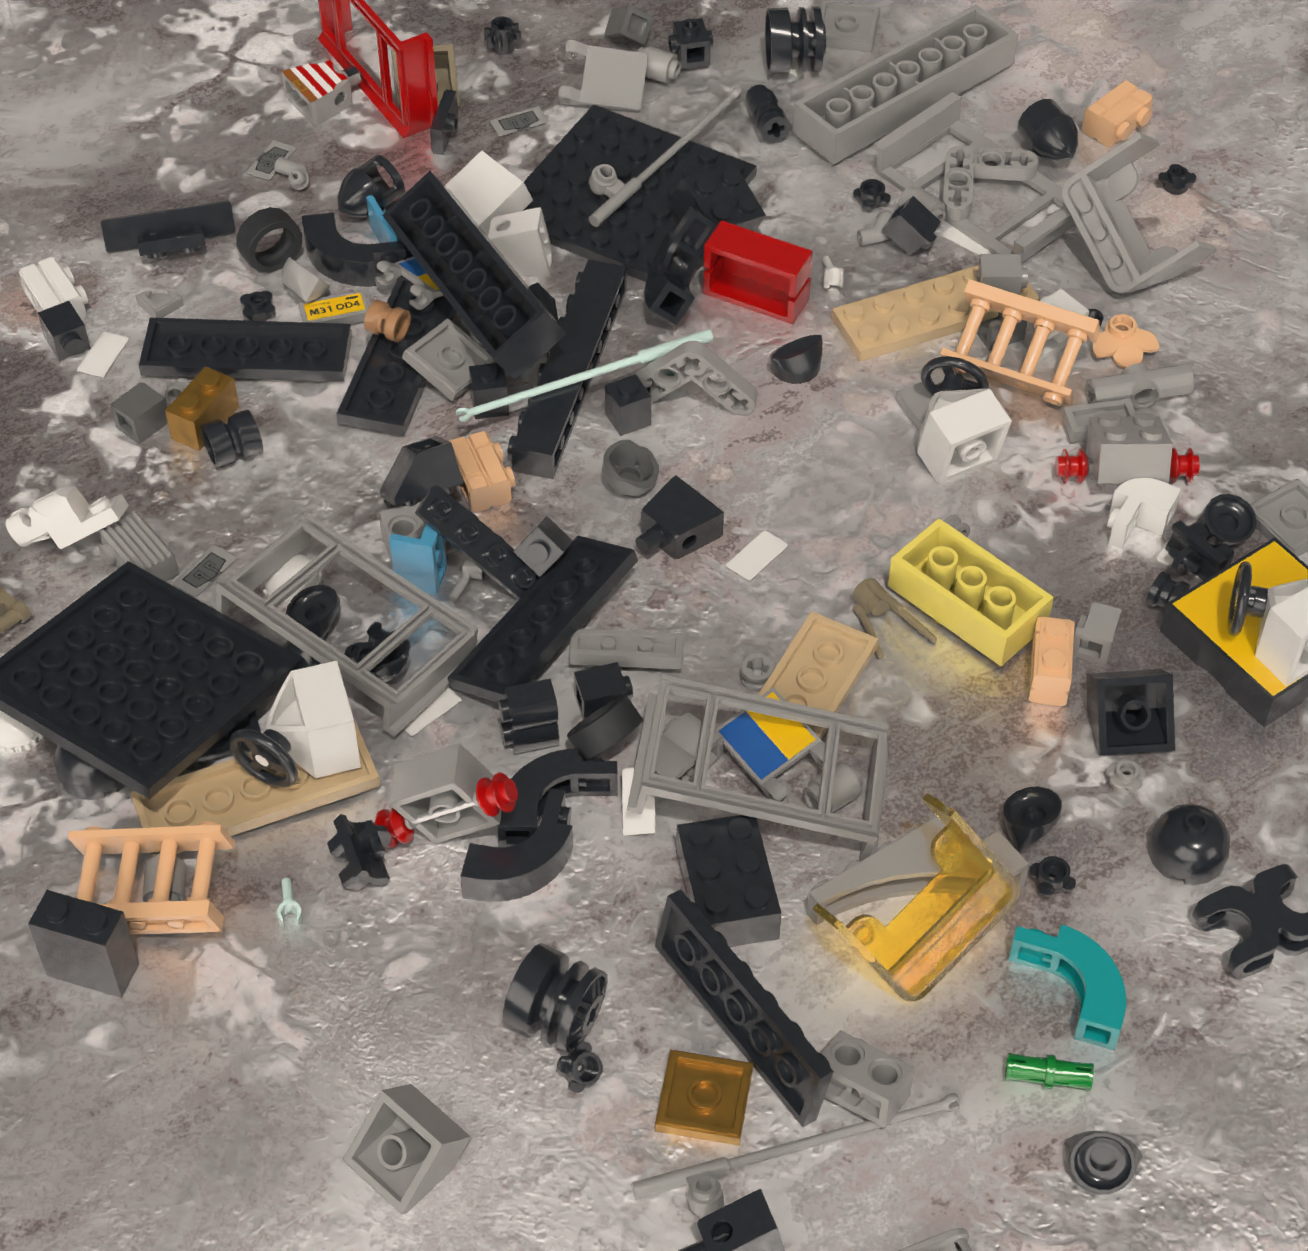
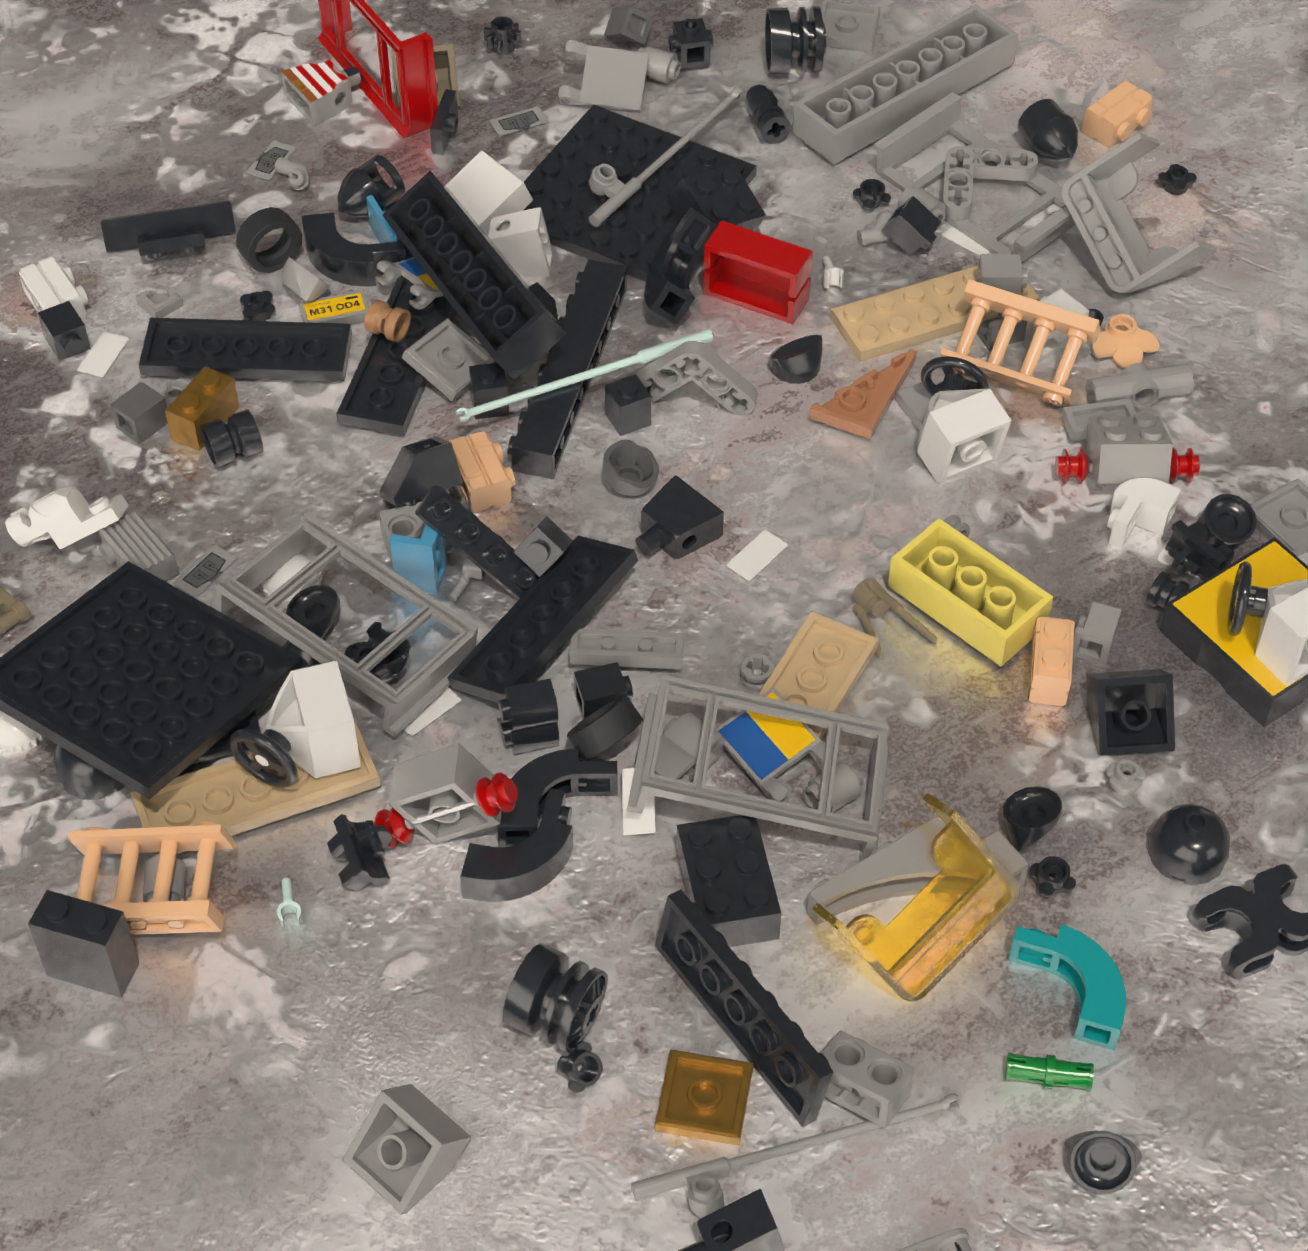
(866, 400): none -> nougat wing

